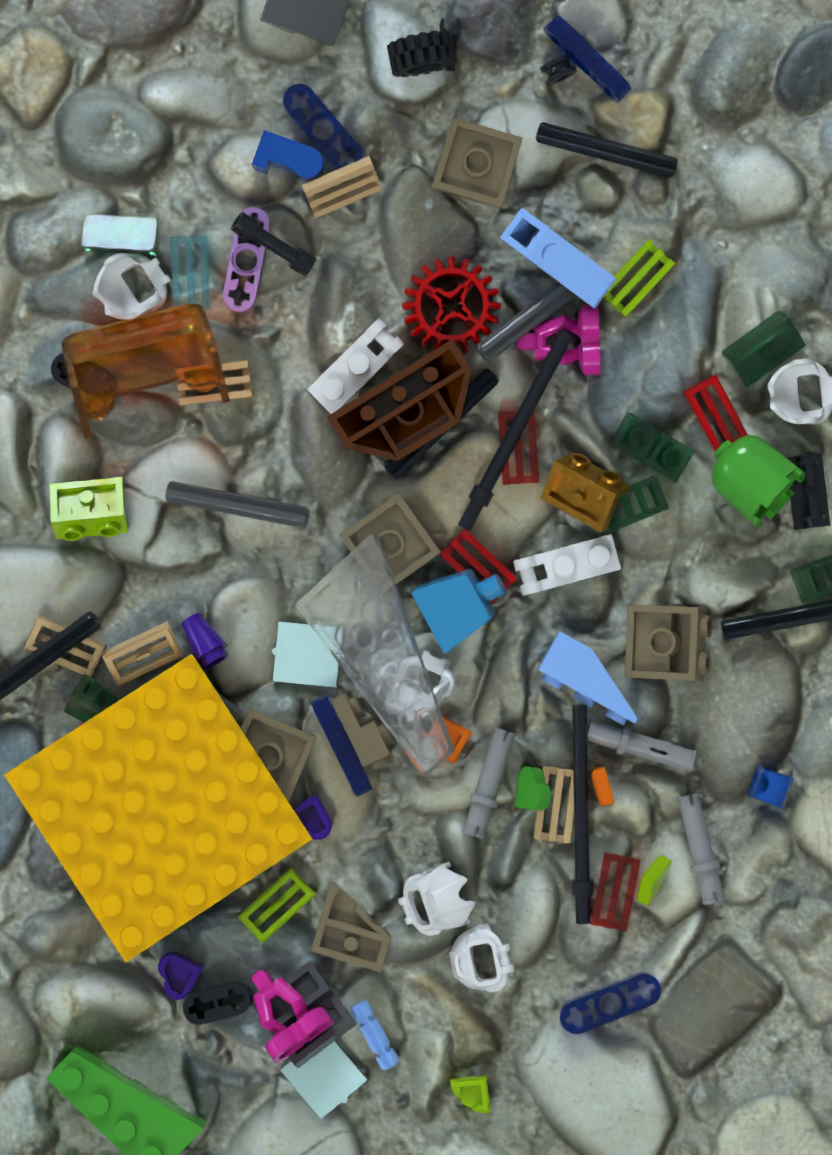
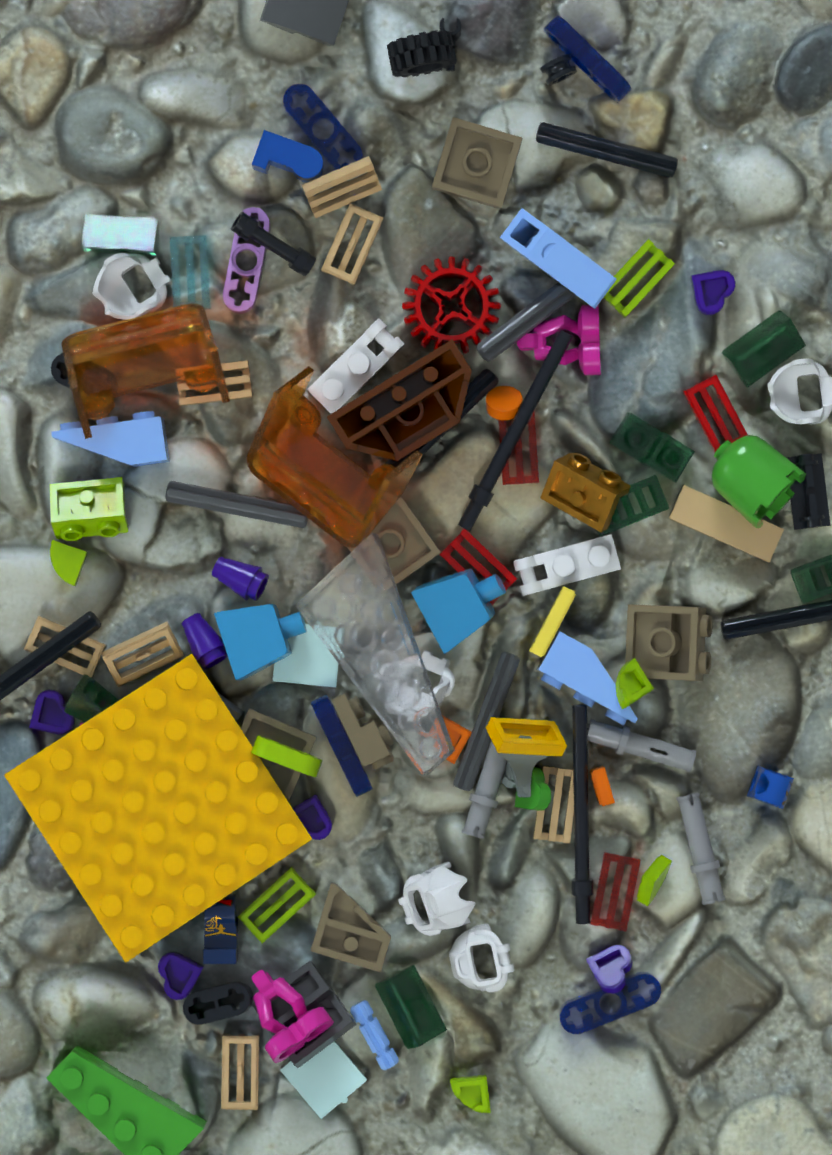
(50, 714): none -> dark purple tile
(67, 561): none -> lime tile
(129, 442): none -> light blue slope
(221, 932): none -> dark blue leg
(240, 577): none -> dark purple cone
(240, 1040): none -> tan tile
(257, 637): none -> dark azure torso
(286, 756): none -> lime beam
(318, 476): none -> clear orange windscreen
(340, 272): none -> tan tile
(410, 1007): none -> clear green slope
(490, 708): none -> dark grey axle
(503, 402): none -> orange tile
(523, 745): none -> yellow piece
(552, 621): none -> light yellow tile
(610, 968): none -> tile
(631, 683): none -> lime tile
(711, 290): none -> dark purple tile
(724, 524): none -> tan tile

